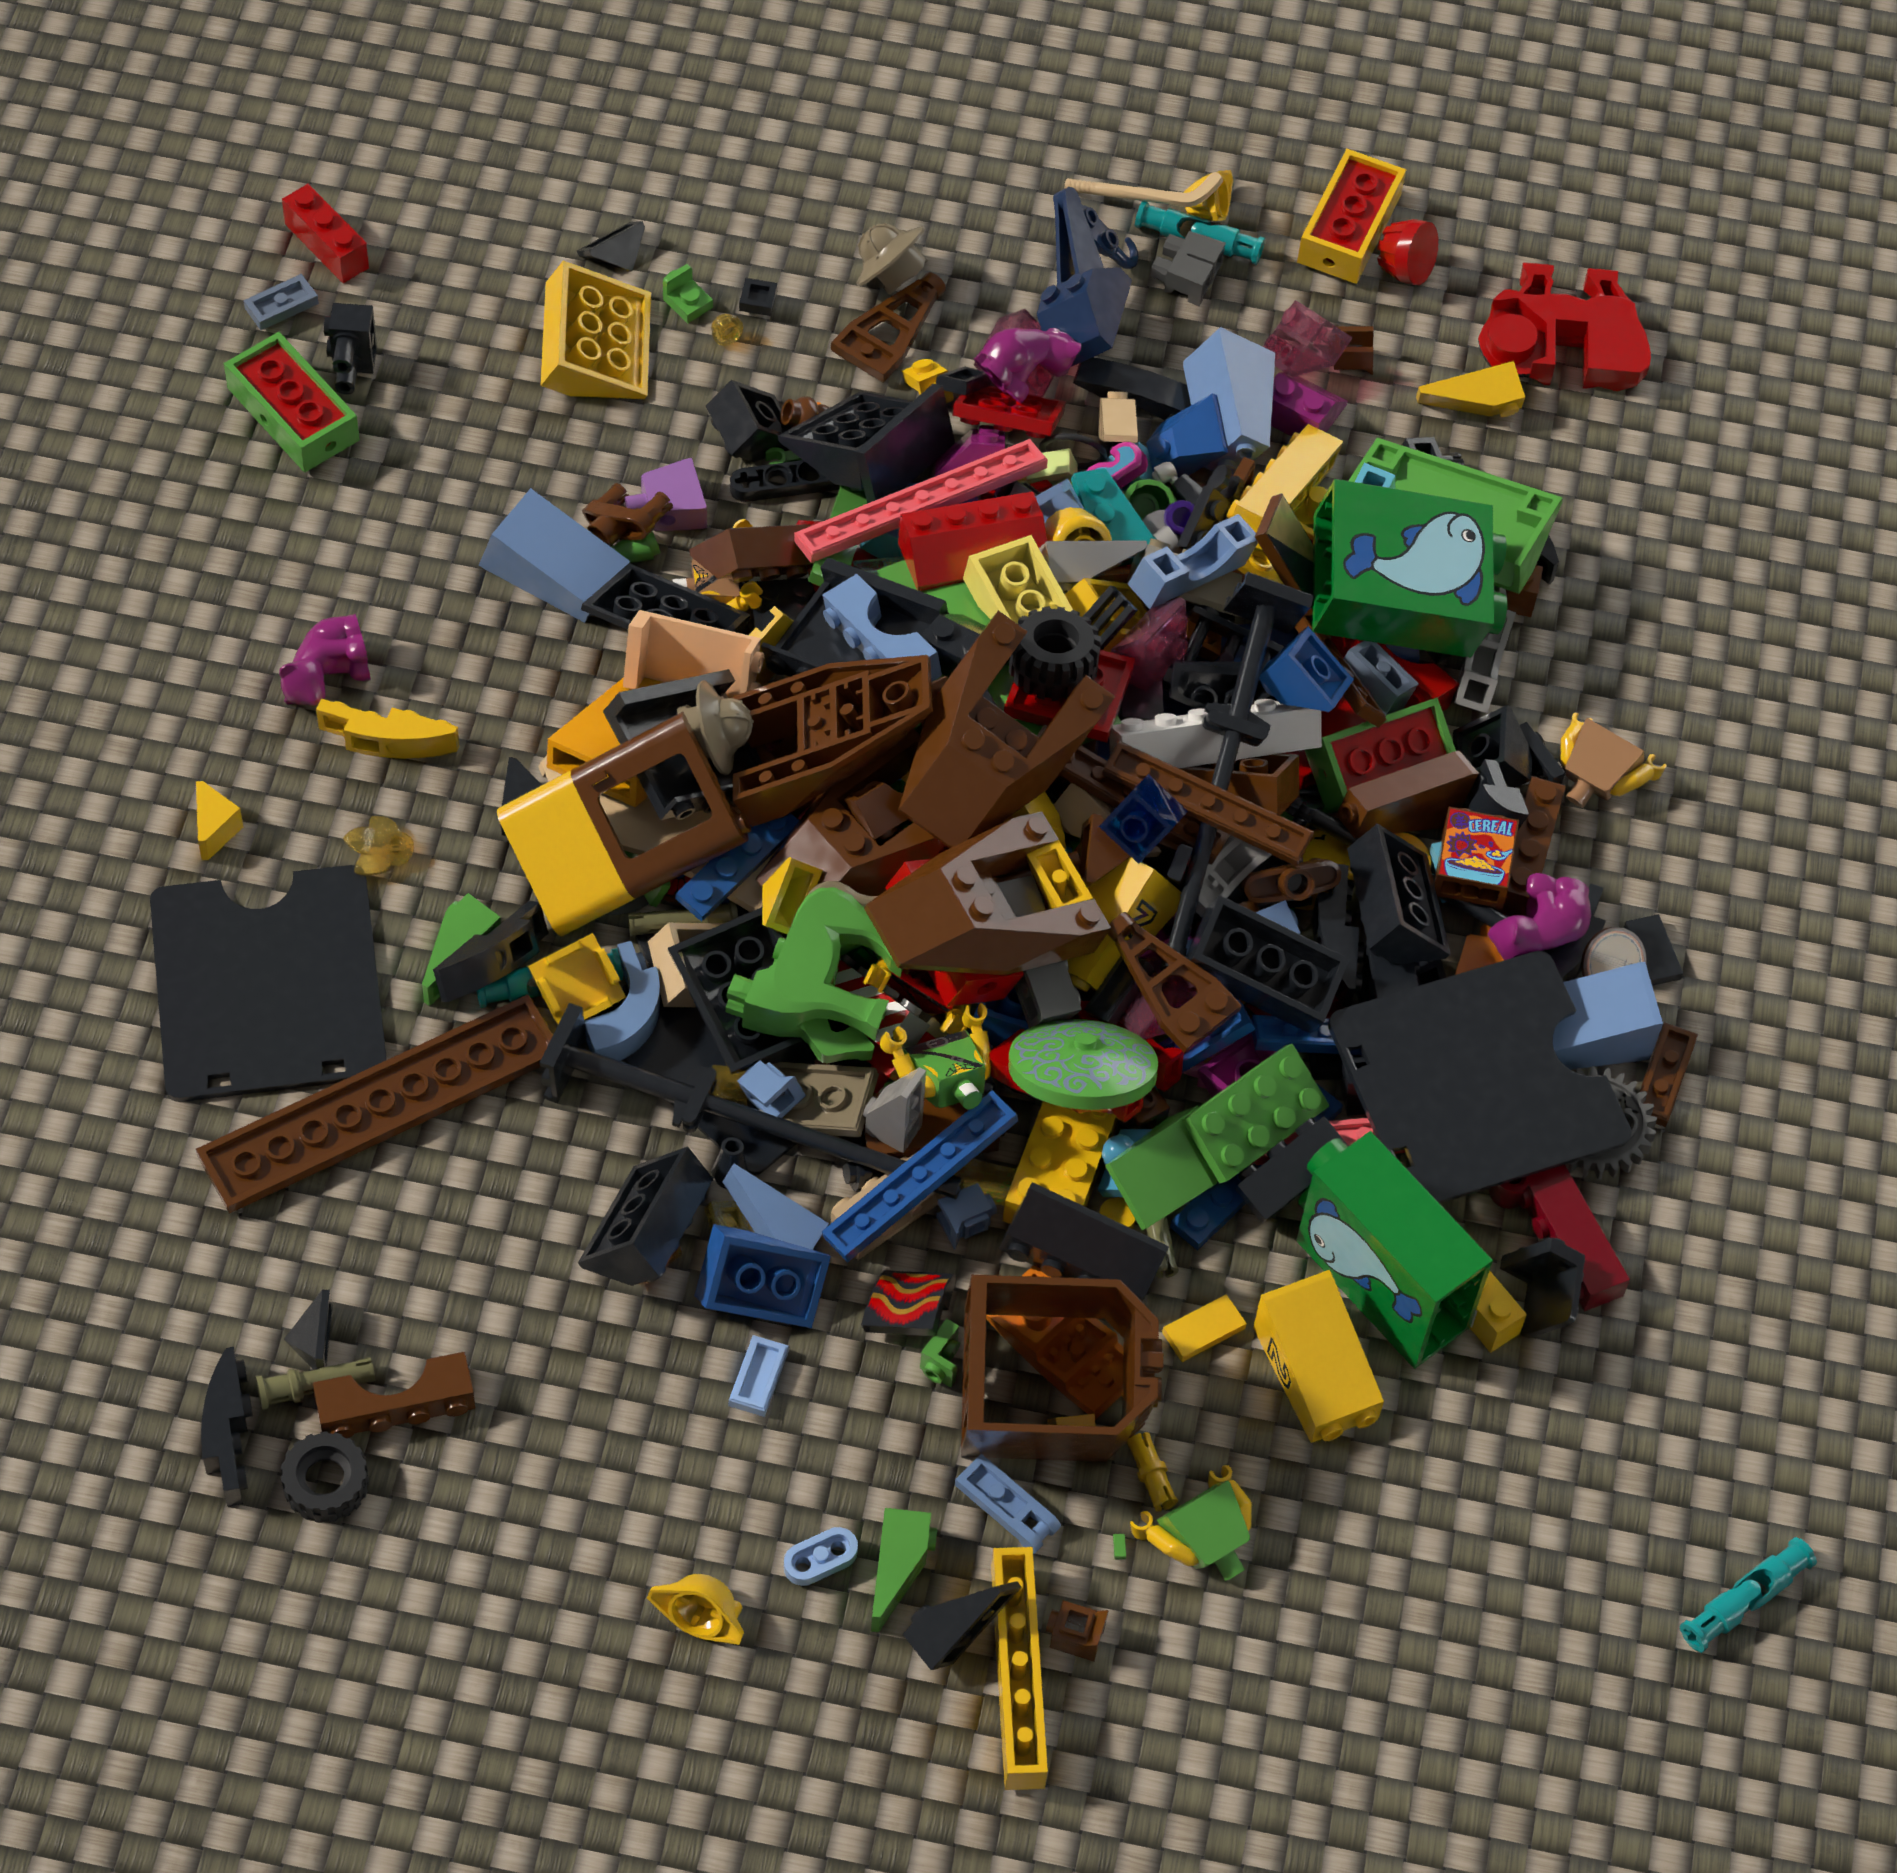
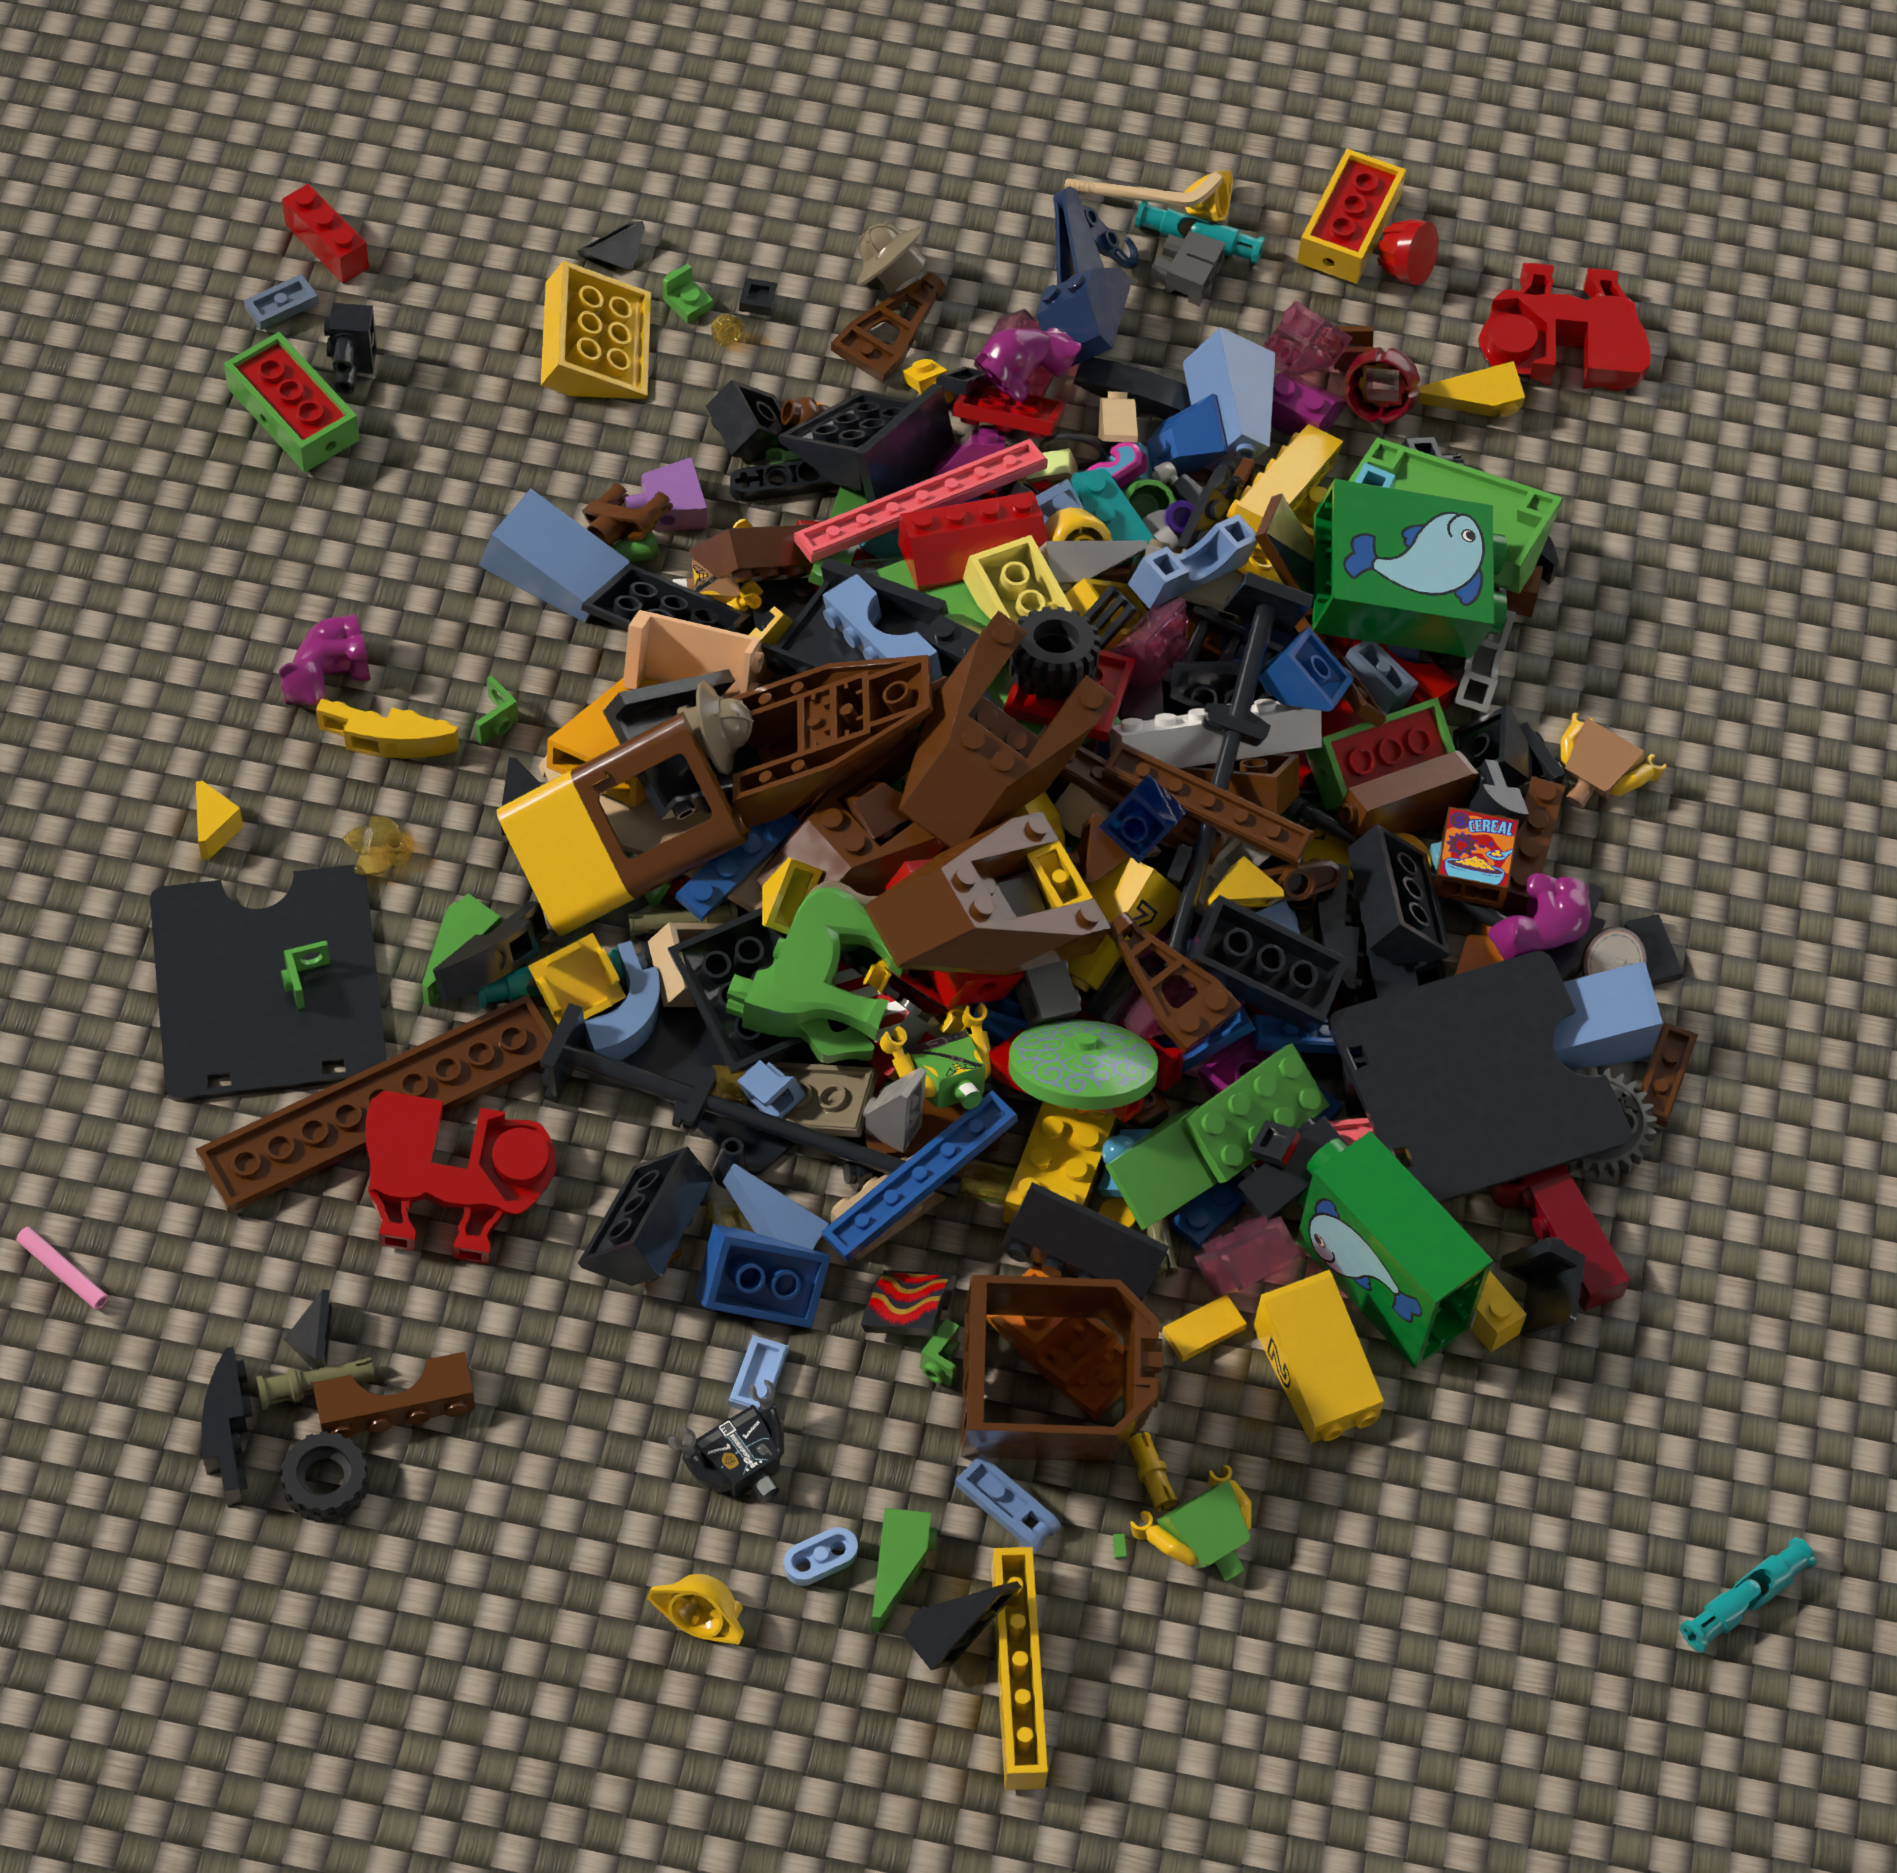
(62, 1268): none -> bright pink piece
(295, 963): none -> bright green bracket
(501, 718): none -> bright green bracket
(505, 1171): none -> red animal
(738, 1452): none -> black torso
(966, 1214): medium blue window -> none
(1076, 1630): reddish brown window -> none
(1080, 1420): yellow tile -> none
(1246, 886): none -> yellow slope
(1247, 1256): none -> clear pink brick
(1275, 1143): none -> black plate
(1379, 403): none -> dark red piece

